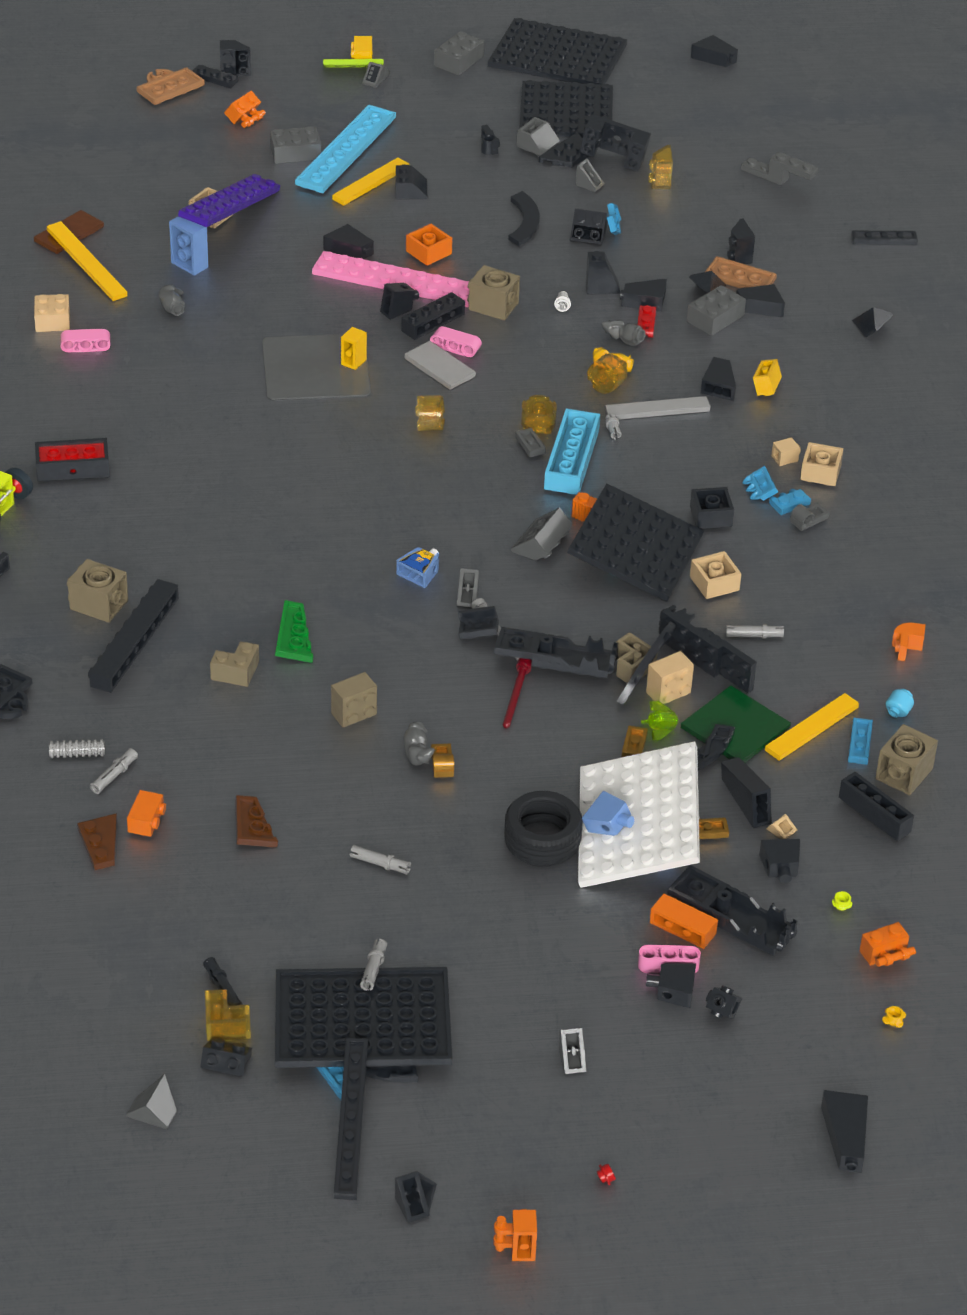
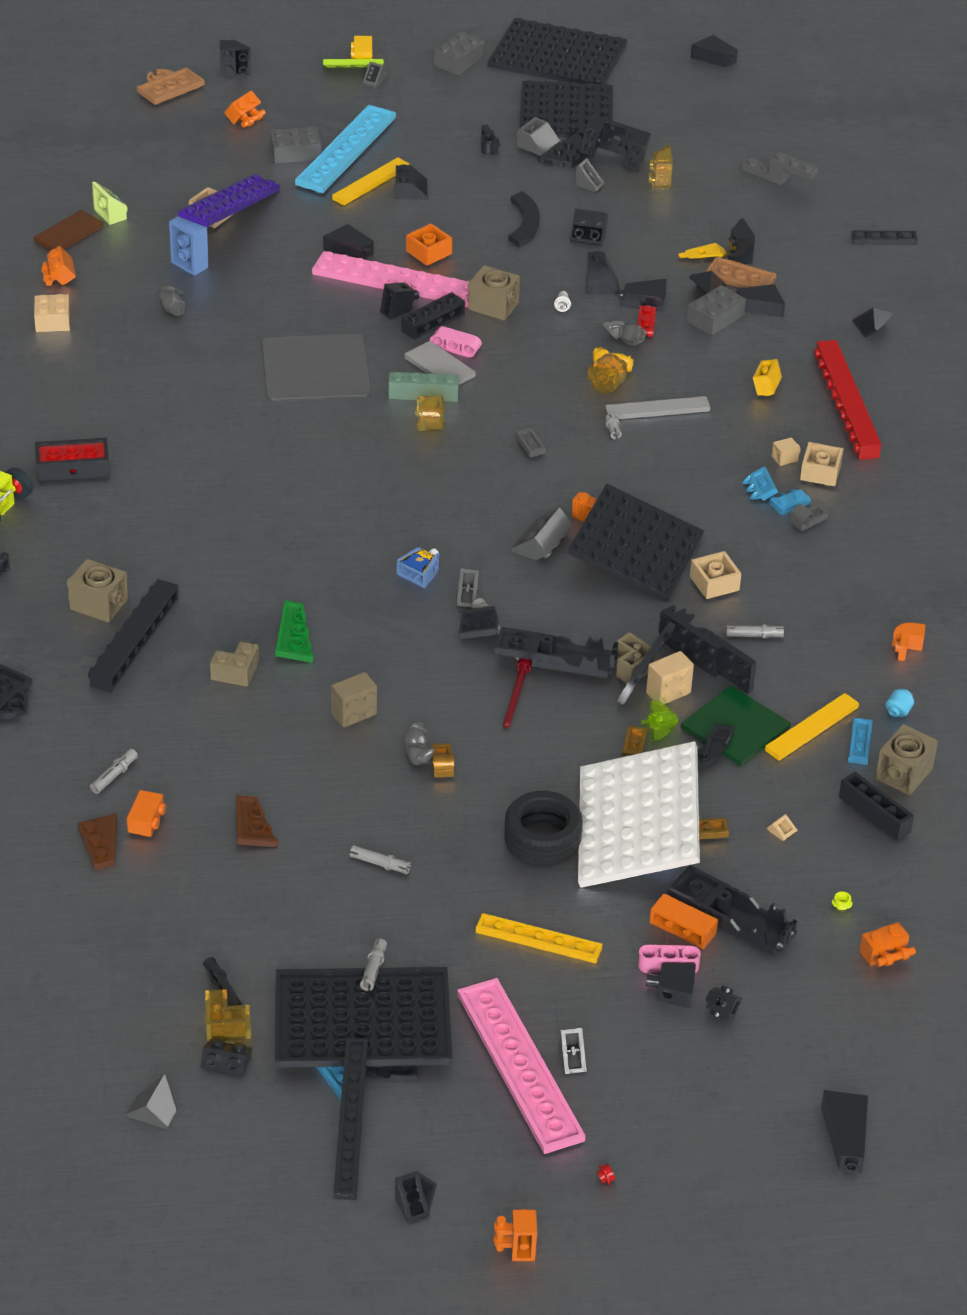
(58, 267): none -> orange brick
(77, 748): light grey piece -> none
(85, 340): bright pink beam -> none
(87, 261): yellow tile -> none
(108, 204): none -> yellowish green slope
(216, 76): black plate -> none
(353, 348): yellow brick -> none
(410, 385): none -> sand green brick
(521, 1066): none -> bright pink plate
(539, 414): clear yellow brick -> none
(539, 938): none -> yellow tile
(572, 451): medium azure brick -> none
(607, 815): medium blue torso -> none
(614, 219): dark azure tile -> none
(704, 251): none -> yellow piece
(712, 507): black brick -> none
(719, 380): black slope -> none
(748, 791): black slope -> none
(780, 858): black torso -> none
(847, 400): none -> red brick
(894, 1016): yellow plate -> none

